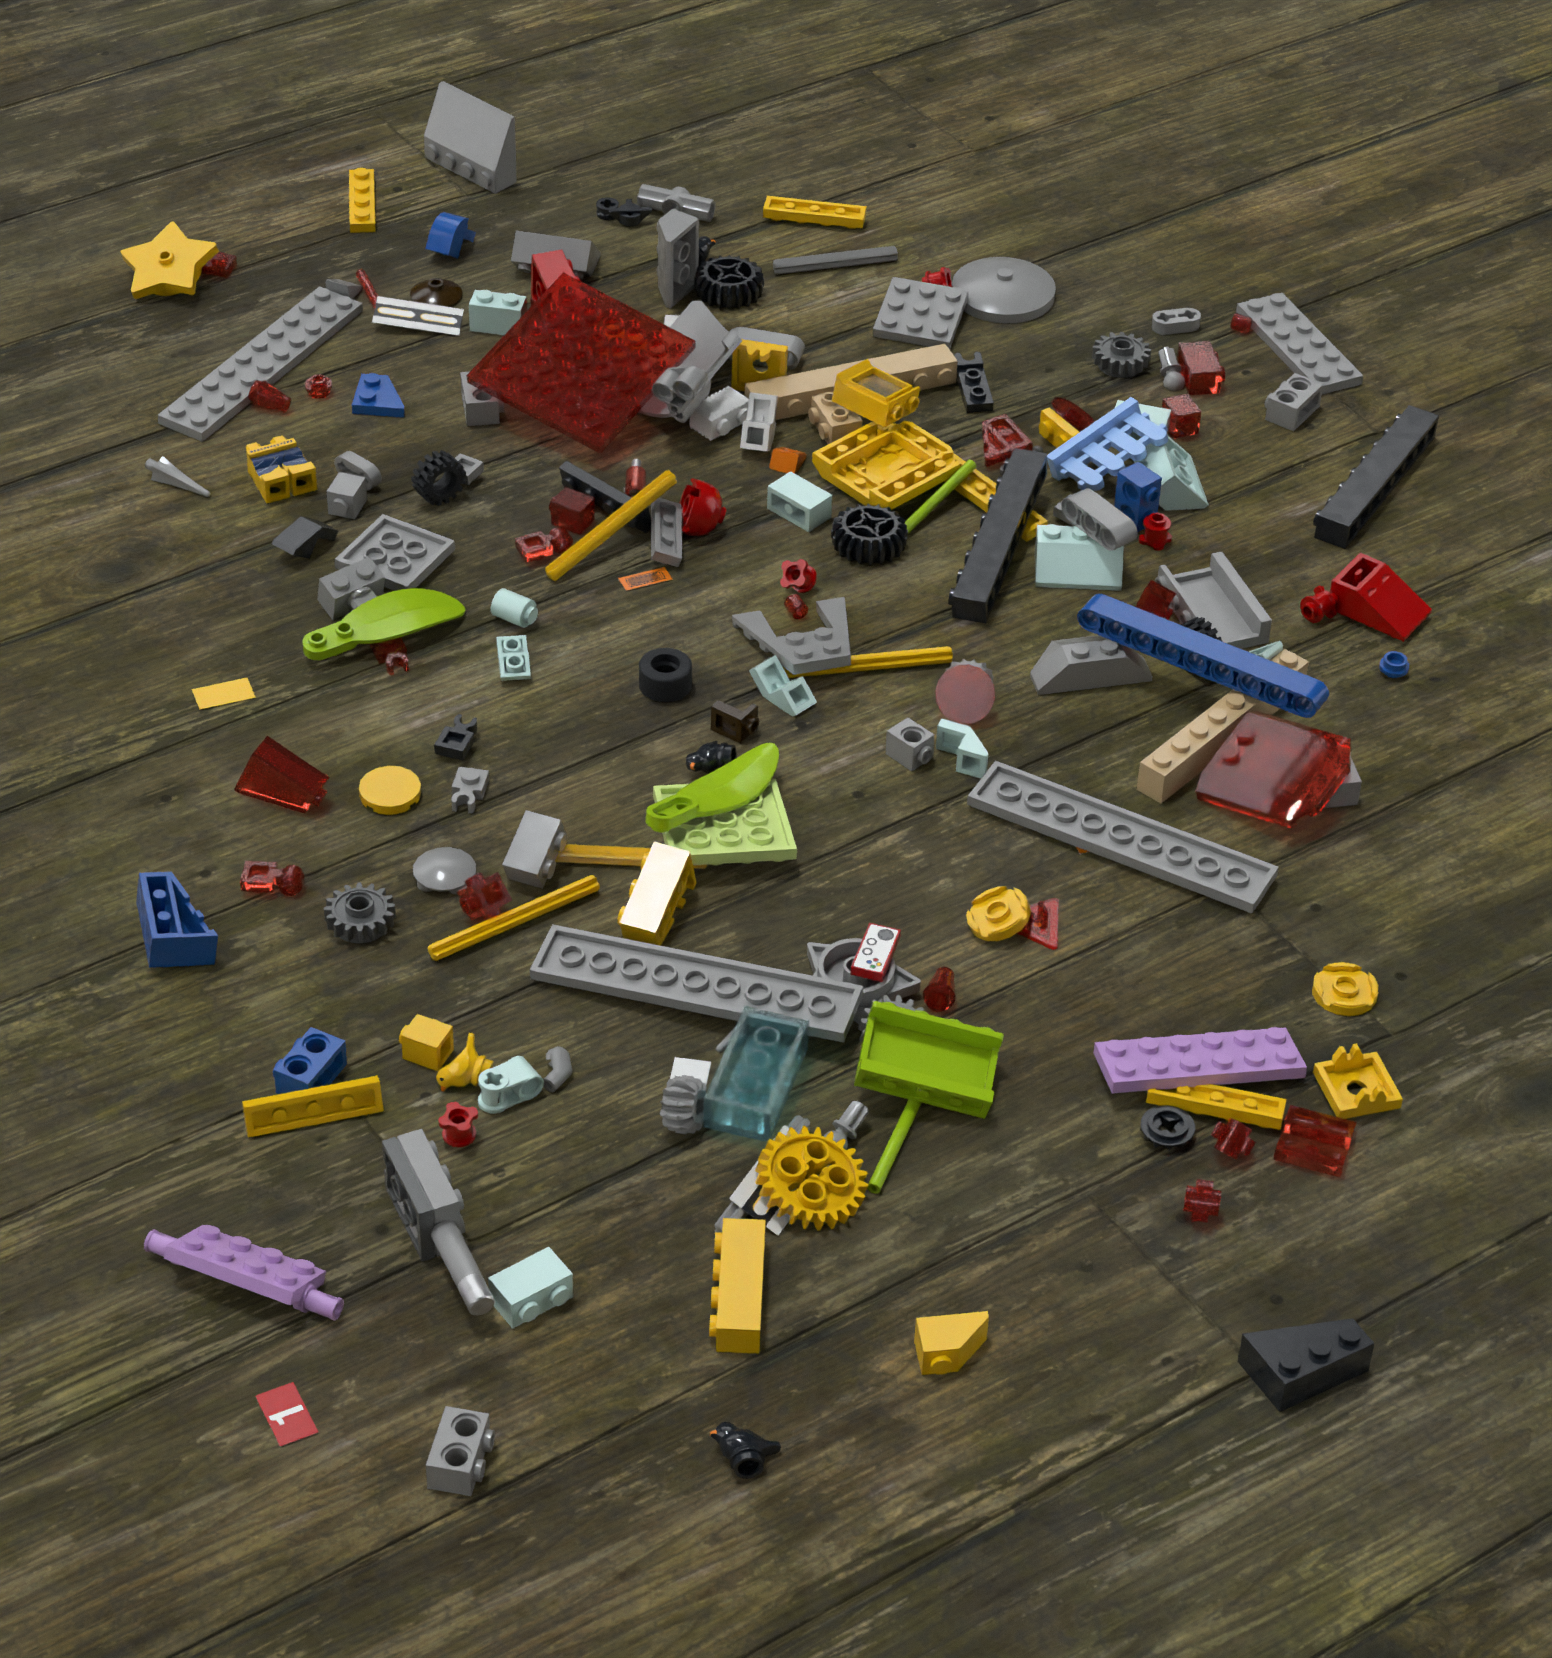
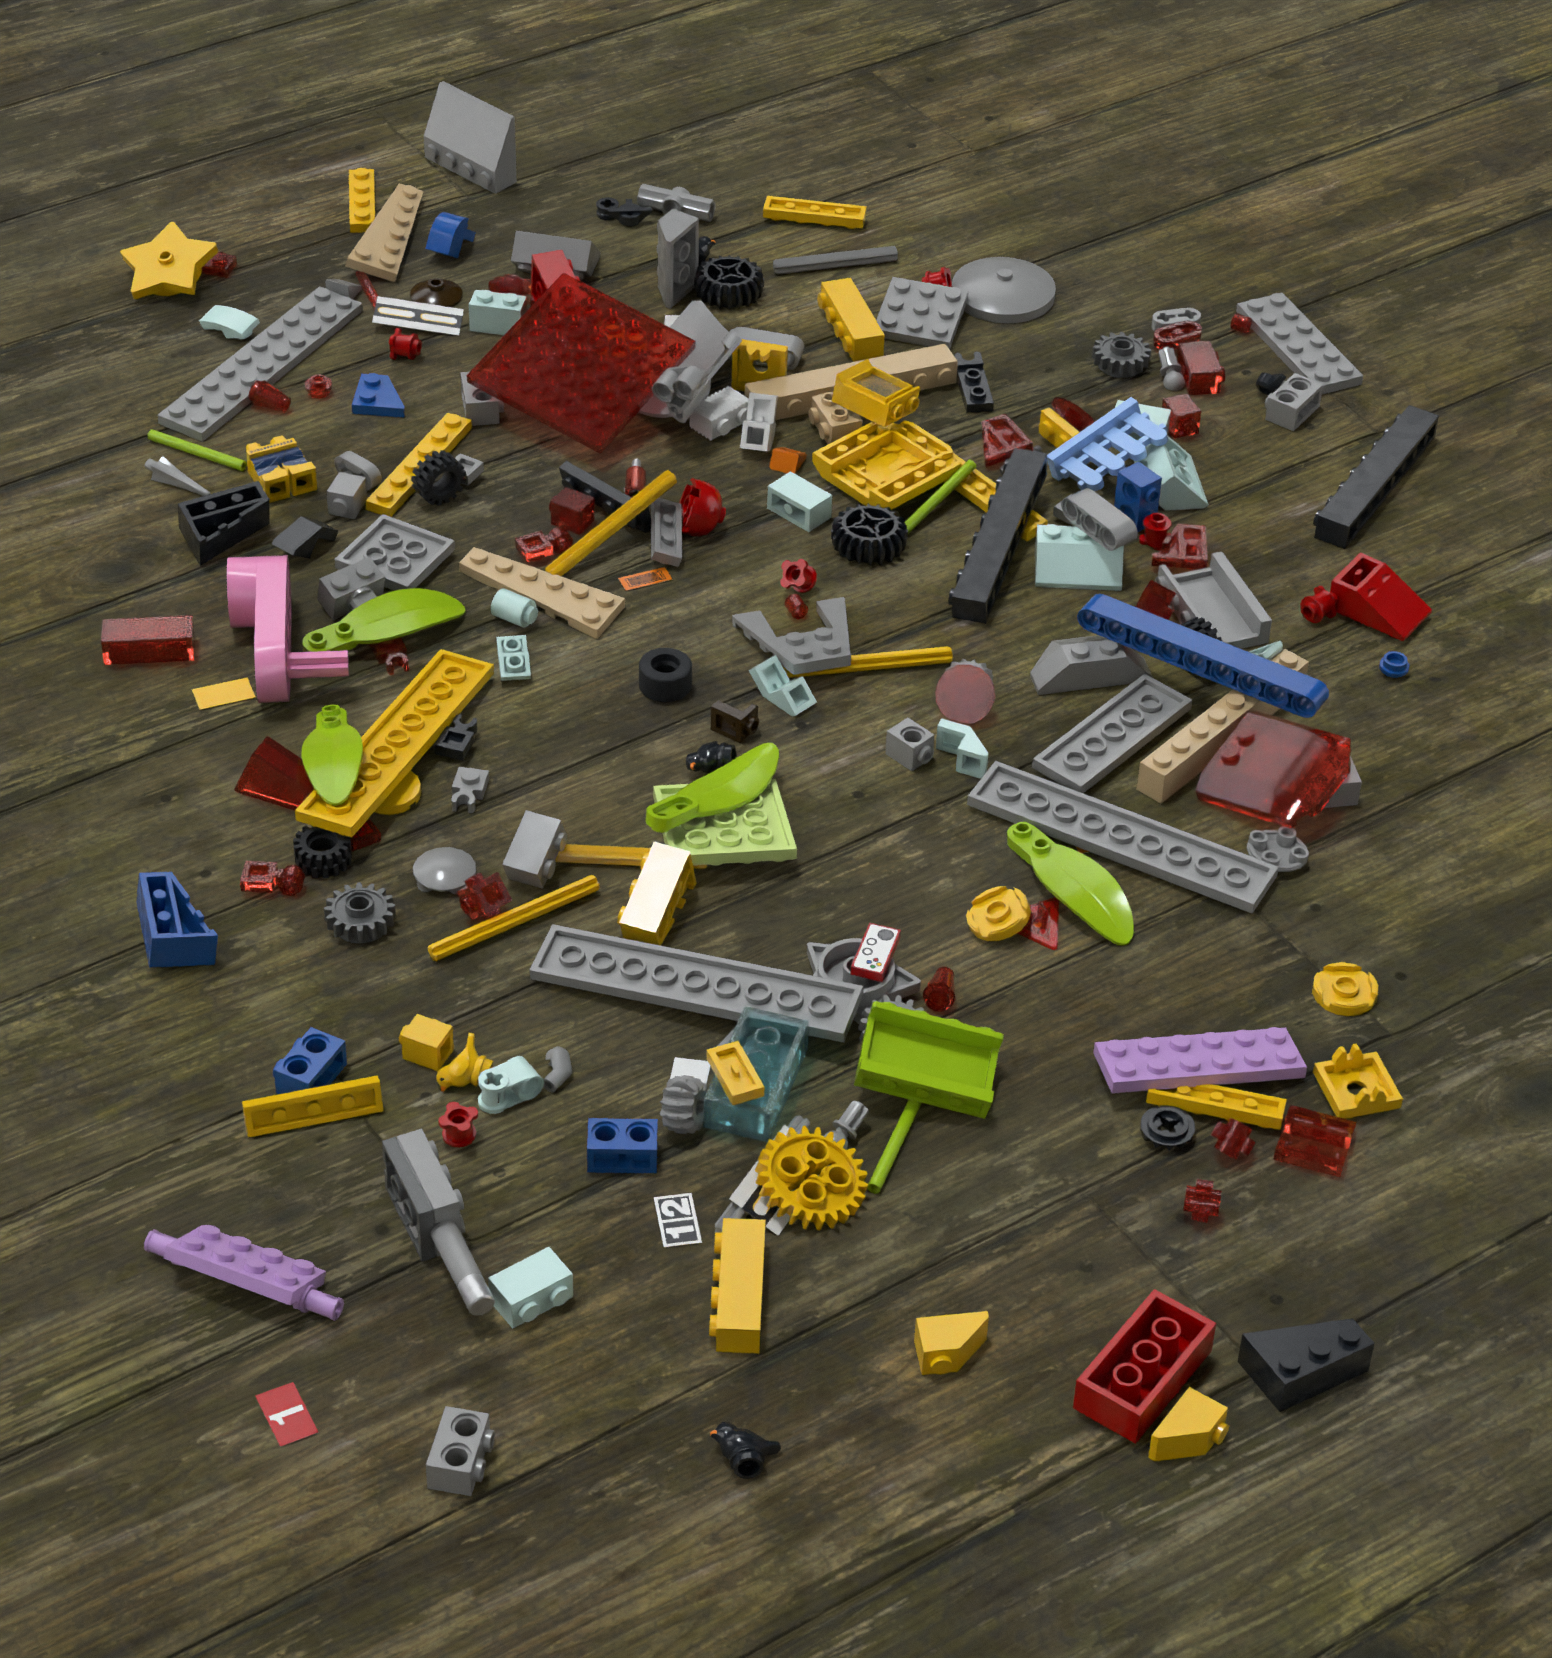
(148, 640): none -> clear red brick
(197, 450): none -> lime piece
(223, 519): none -> black wedge
(230, 320): none -> light aqua slope
(262, 599): none -> bright pink beam
(321, 861): none -> black tyre
(333, 755): none -> lime plant
(365, 836): none -> clear red tile
(386, 238): none -> tan wing
(398, 484): none -> yellow plate
(401, 739): none -> yellow plate
(404, 345): none -> red brick
(510, 284): none -> clear red animal
(582, 605): none -> tan wing
(622, 1145): none -> blue brick
(677, 1220): none -> sticker
(735, 1073): none -> yellow plate
(851, 319): none -> yellow brick
(1076, 882): none -> lime plant
(1112, 734): none -> light grey plate
(1144, 1366): none -> red brick
(1177, 333): none -> clear red plate
(1183, 548): none -> clear red wing
(1189, 1428): none -> yellow slope
(1269, 383): none -> black piece
(1278, 848): none -> light grey dish

